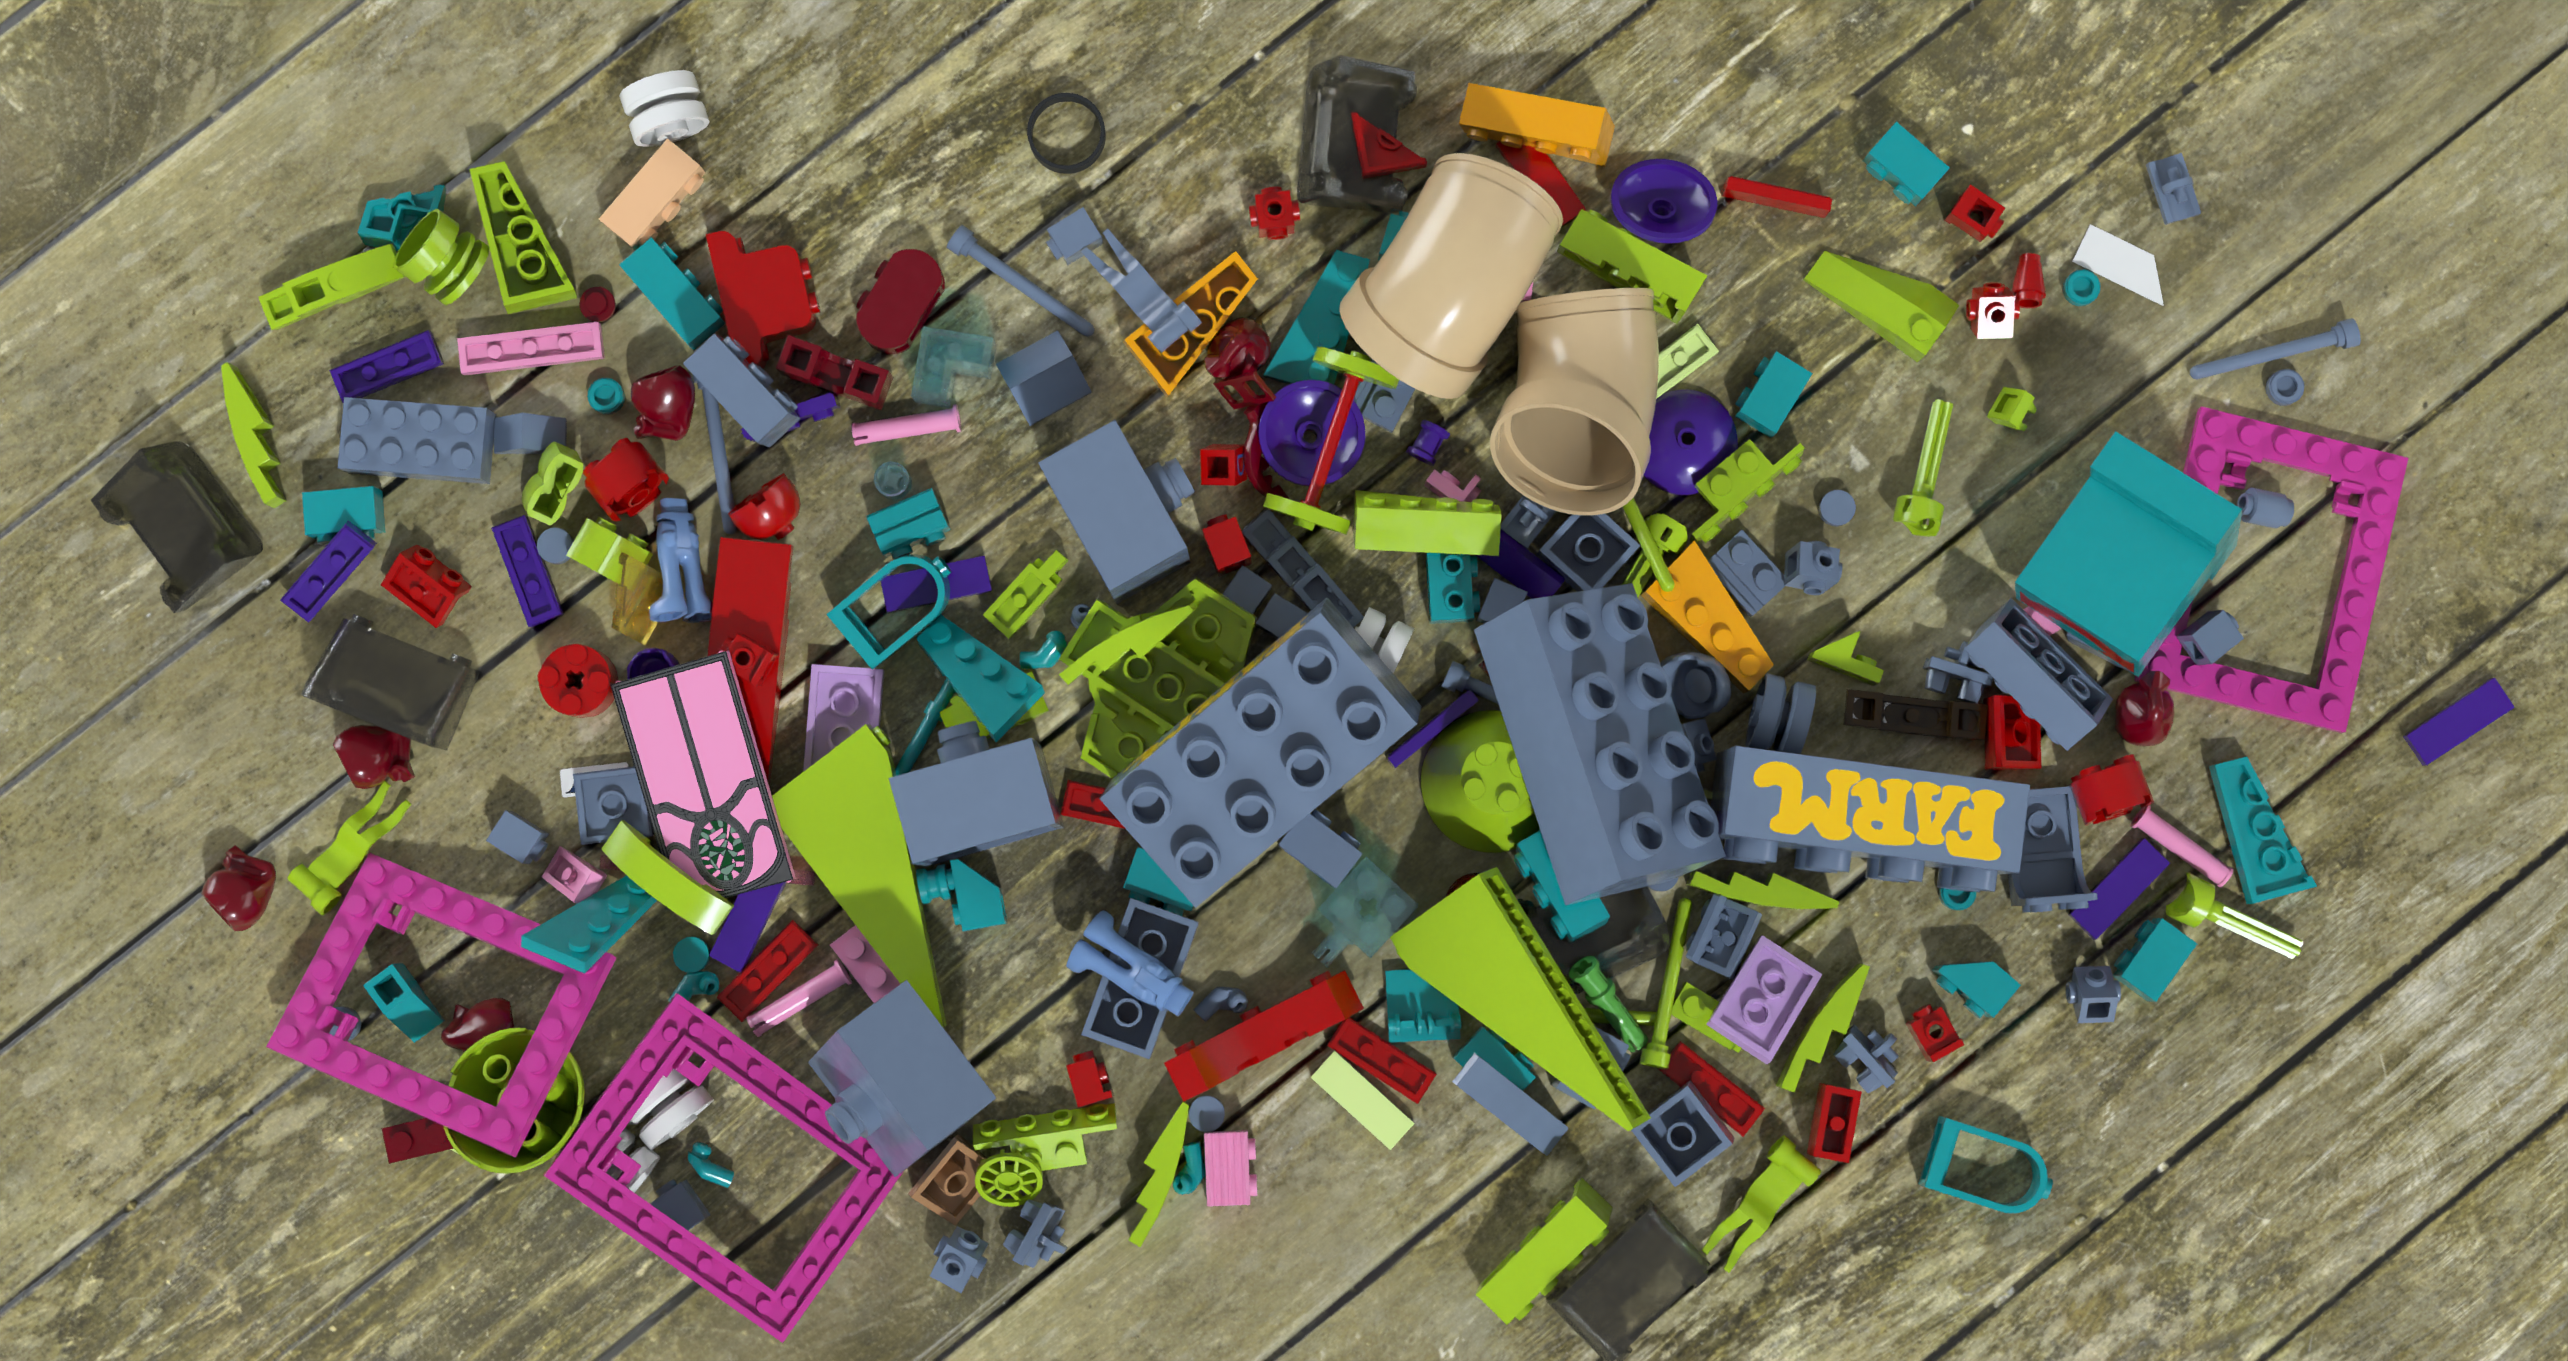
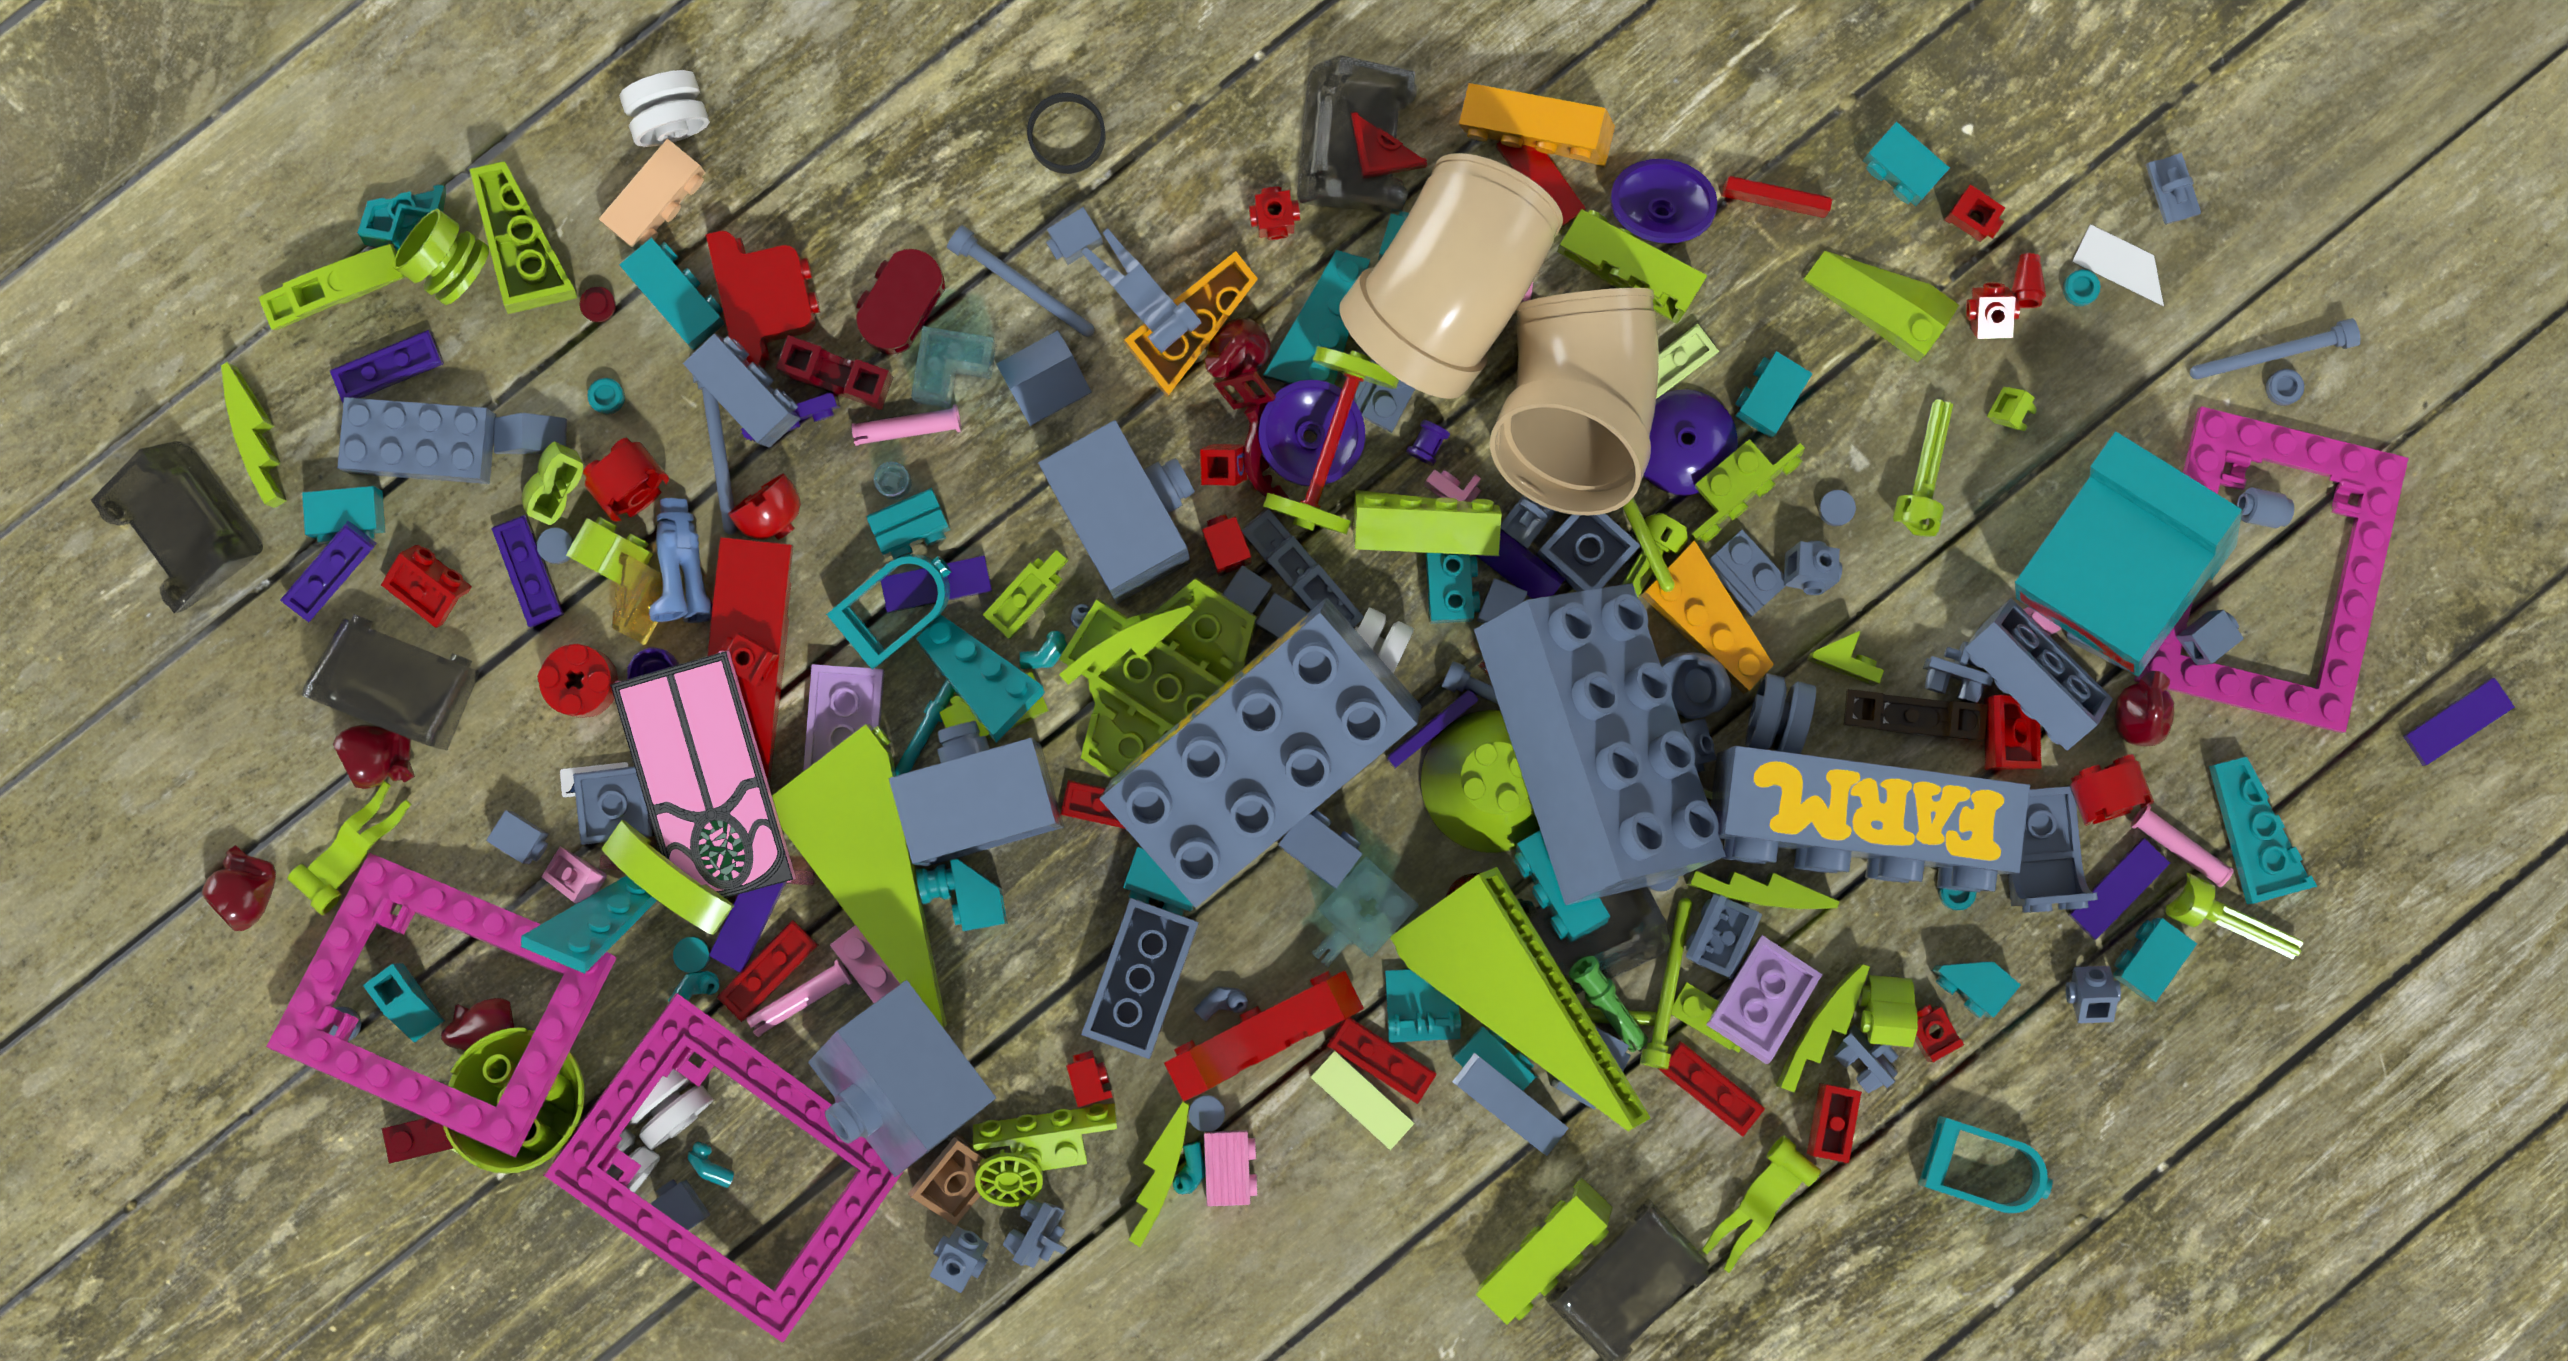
(530, 348): bright pink plate -> none
(664, 403): dark red piece -> none
(1146, 980): medium blue piece -> none
(1683, 1134): sand blue brick -> none
(1889, 1011): none -> lime brick

